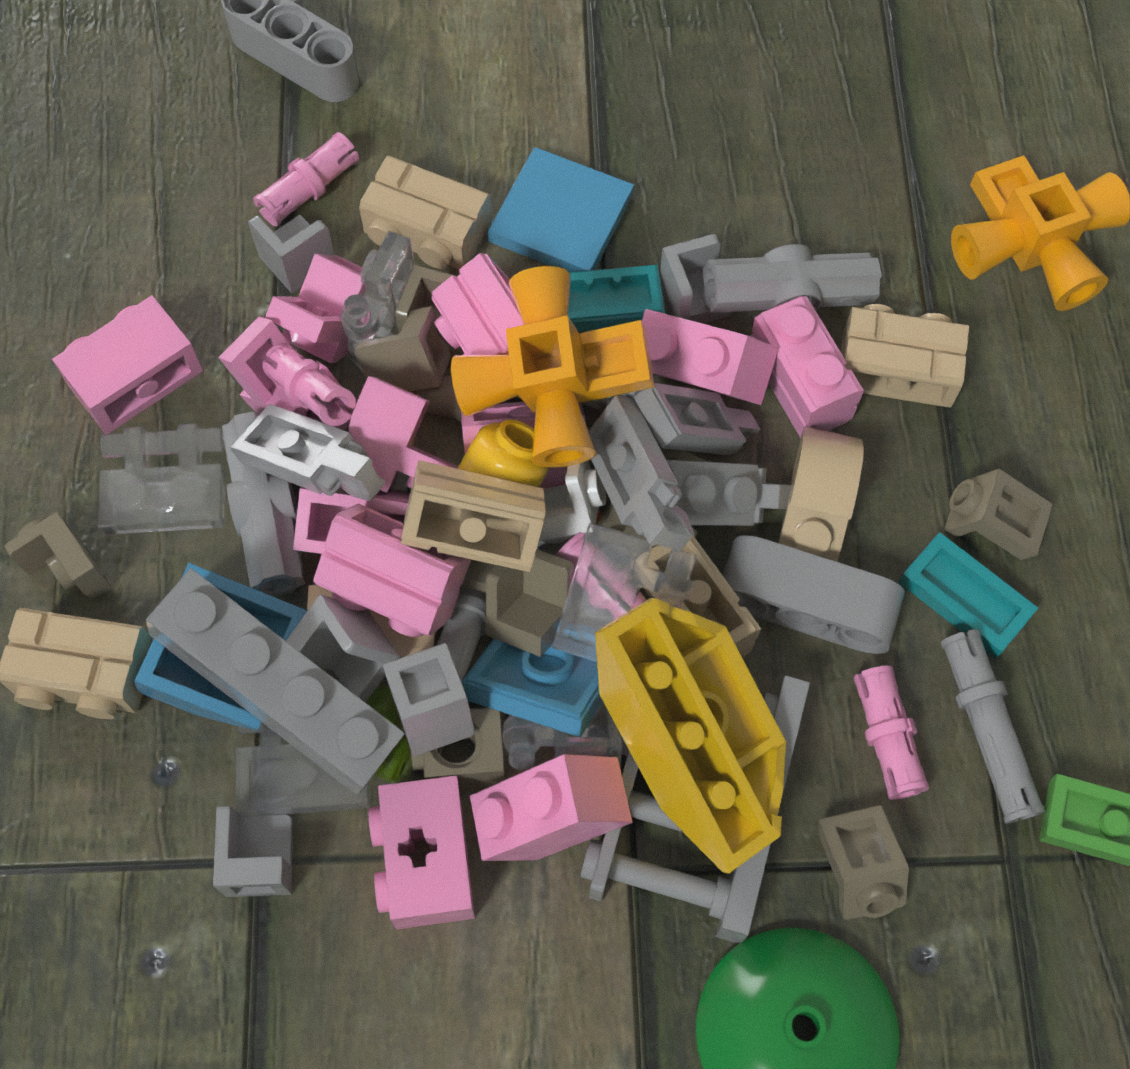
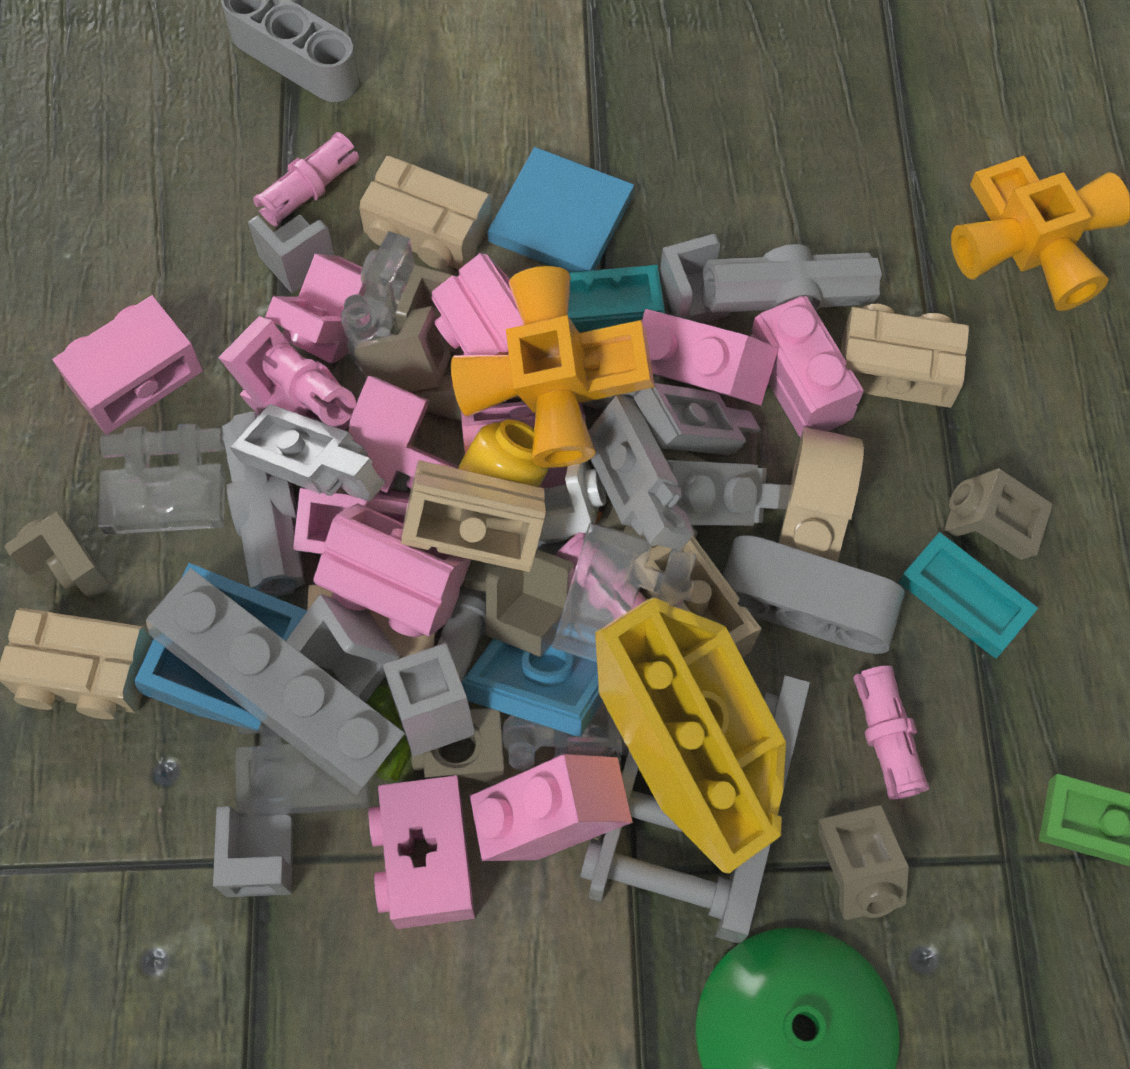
(992, 726): light grey pin -> none

